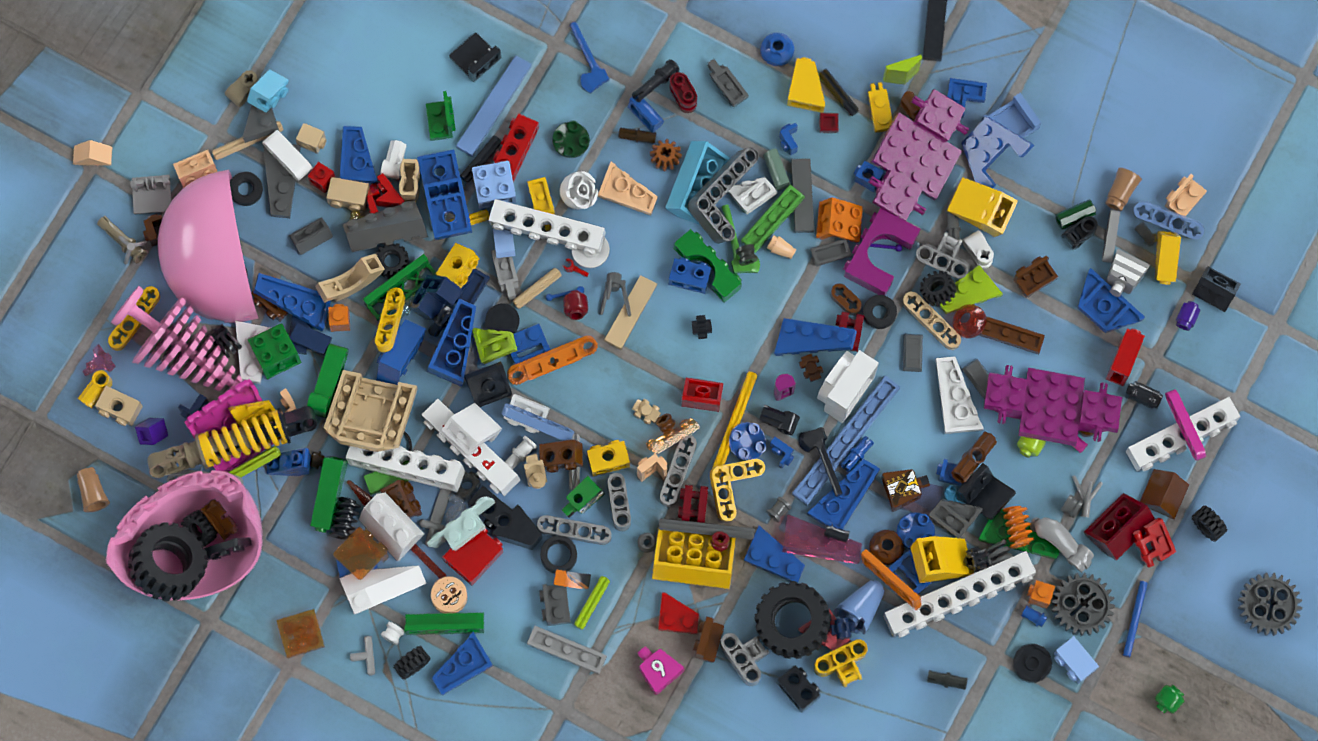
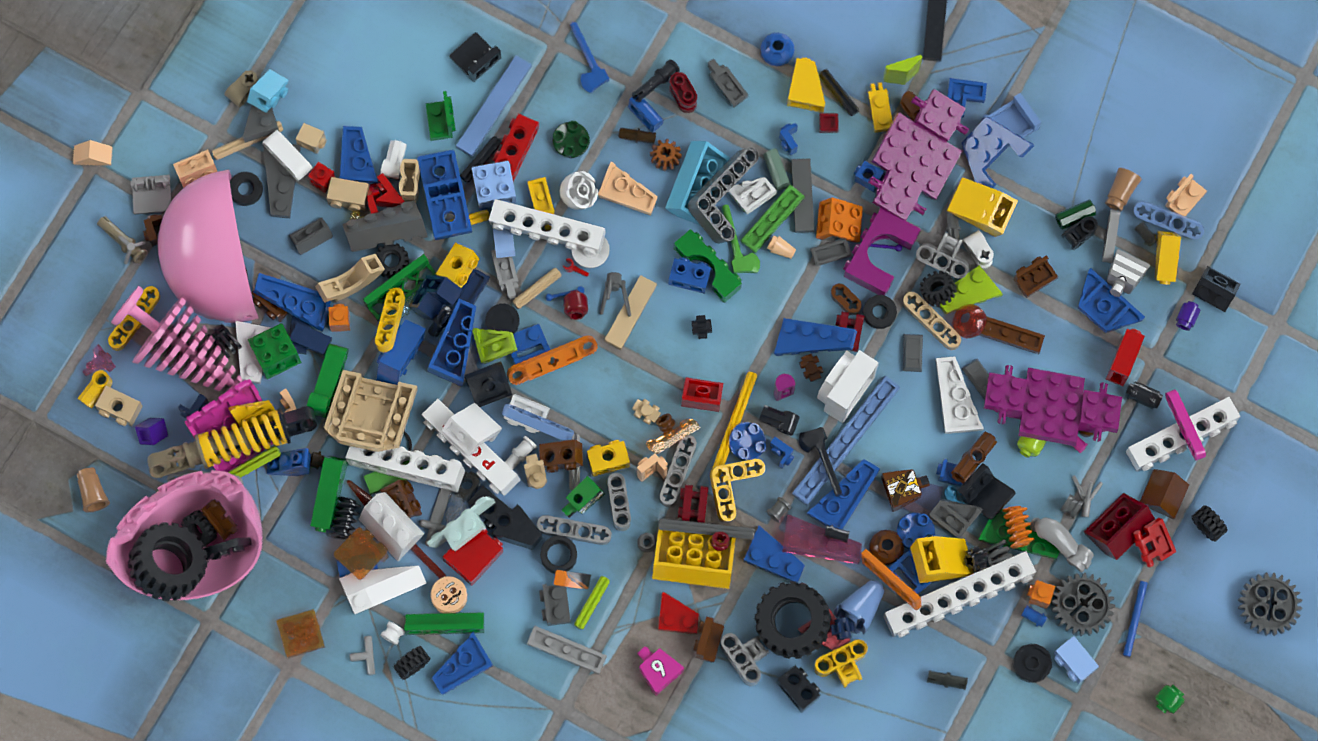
(746, 254): pearl dark grey wheel -> none
(857, 454): blue pin -> none

